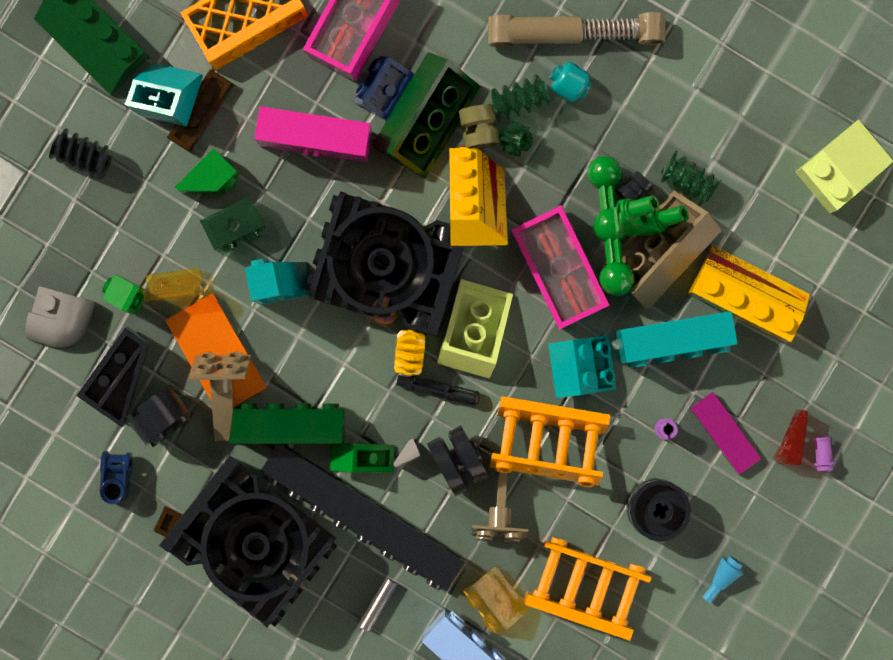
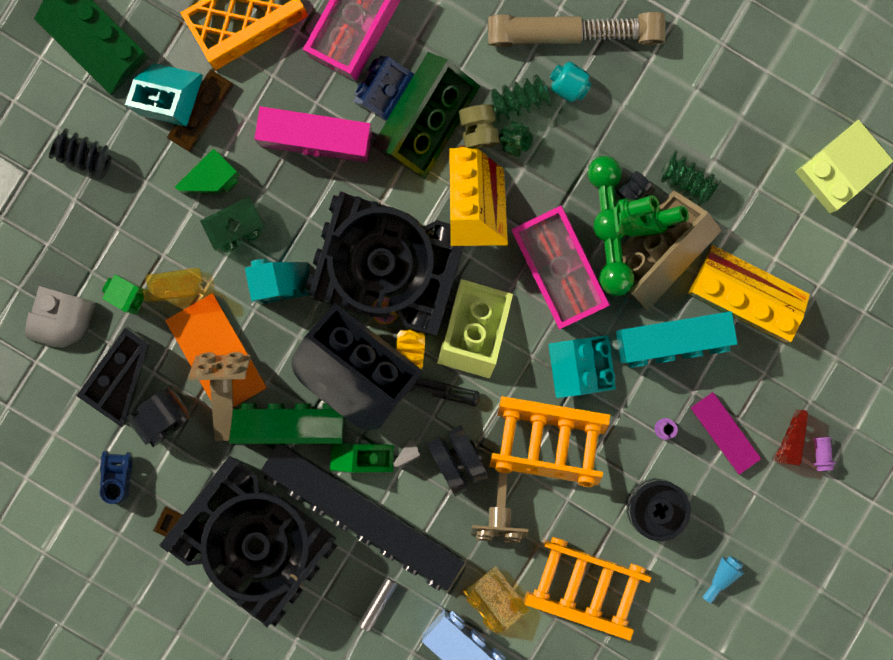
(353, 369): none -> black brick

